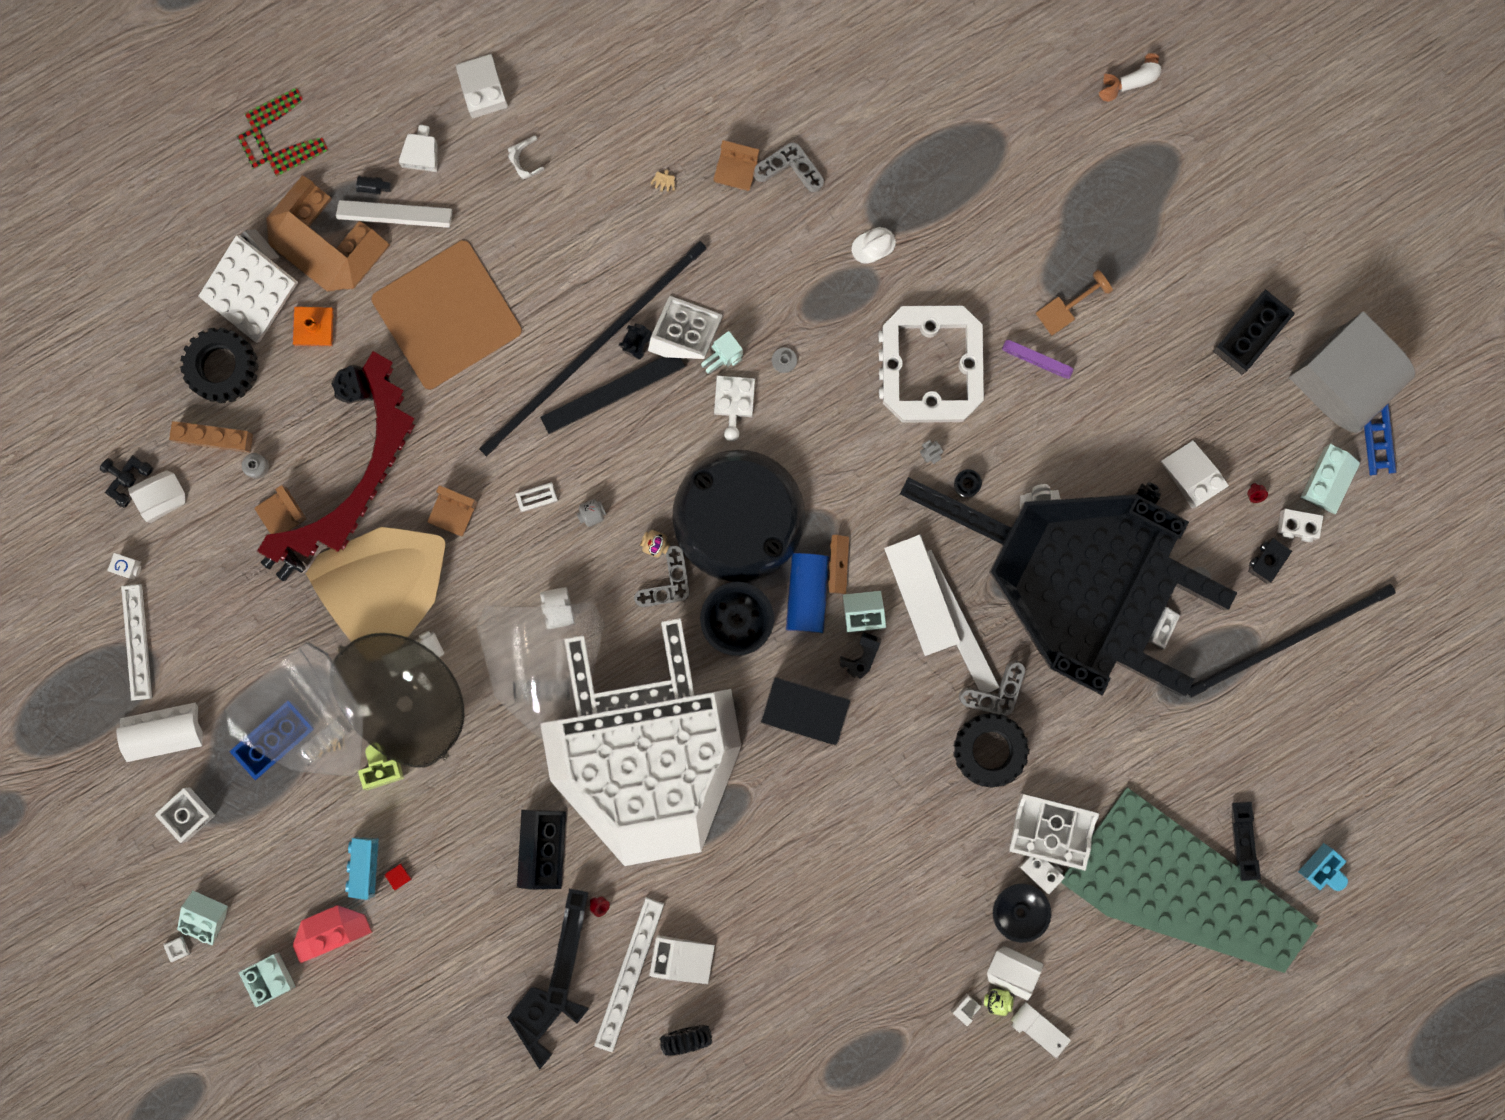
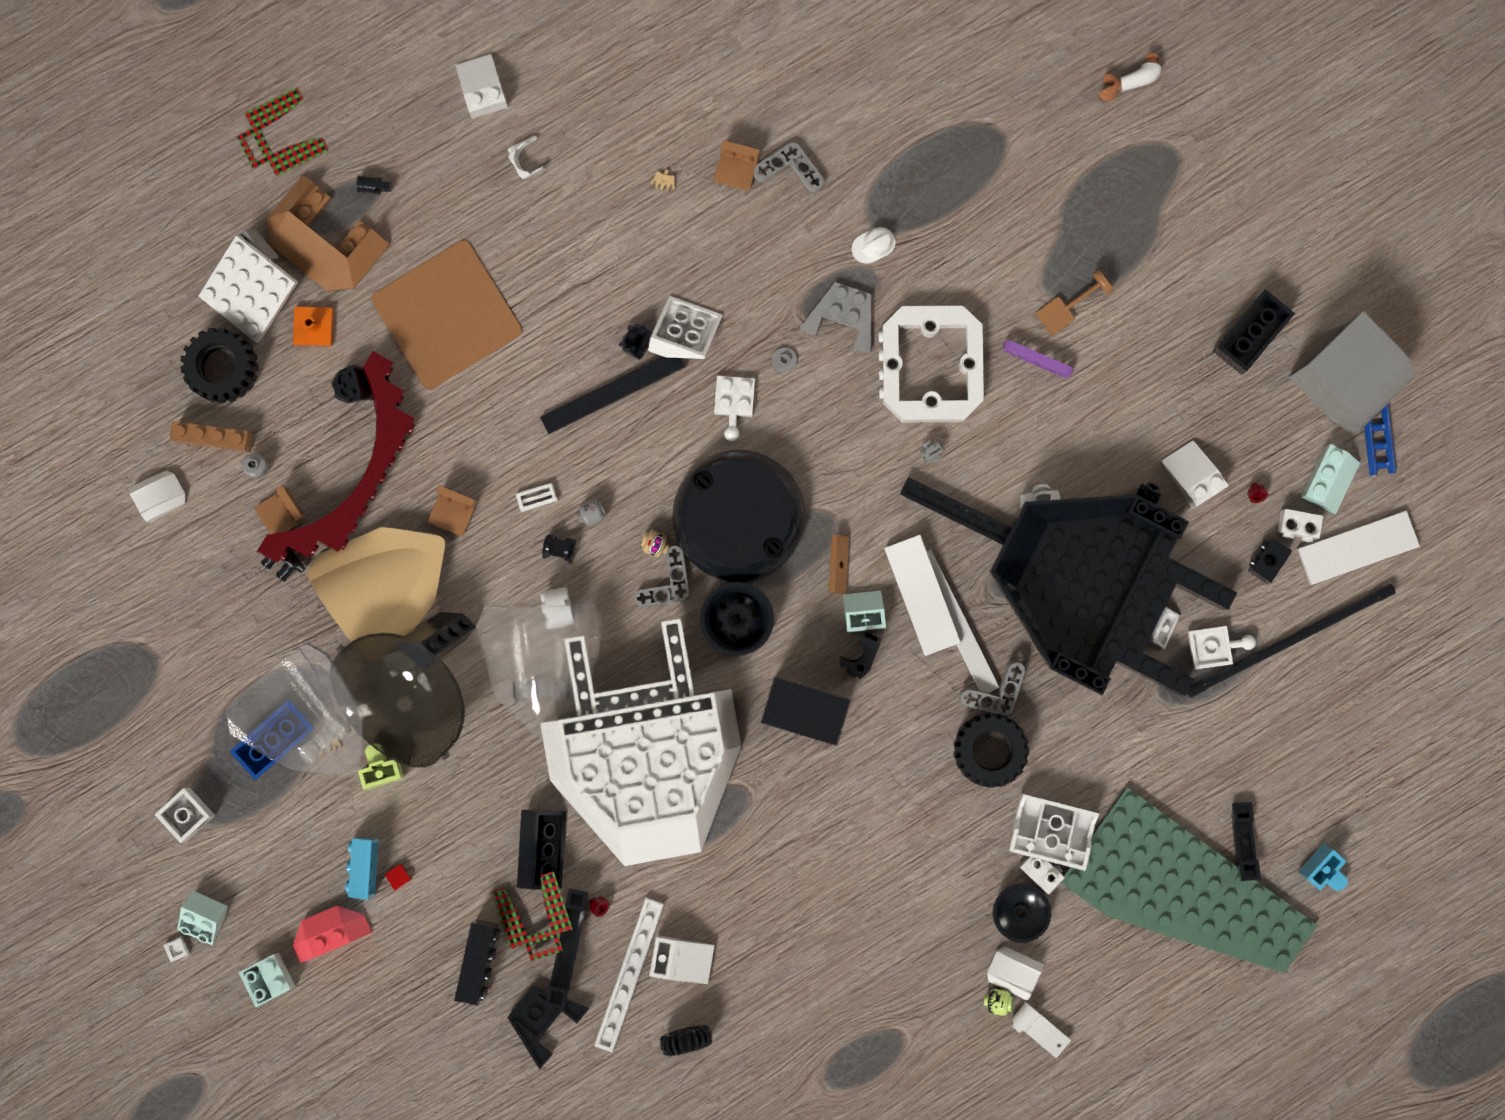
(124, 478): black piece -> none
(124, 566): white brick -> none
(136, 642): white tile -> none
(159, 732): white brick -> none
(394, 213): white tile -> none
(420, 151): white torso -> none
(436, 638): none -> black slope
(476, 962): none -> black brick
(493, 442): black piece -> none
(554, 547): none -> black piece
(556, 914): none -> piece
(727, 351): light aqua brick -> none
(807, 593): blue brick -> none
(846, 307): none -> light grey wing
(966, 1009): white panel -> none
(974, 477): black wheel -> none
(1213, 648): none -> white plate
(1358, 548): none -> white tile

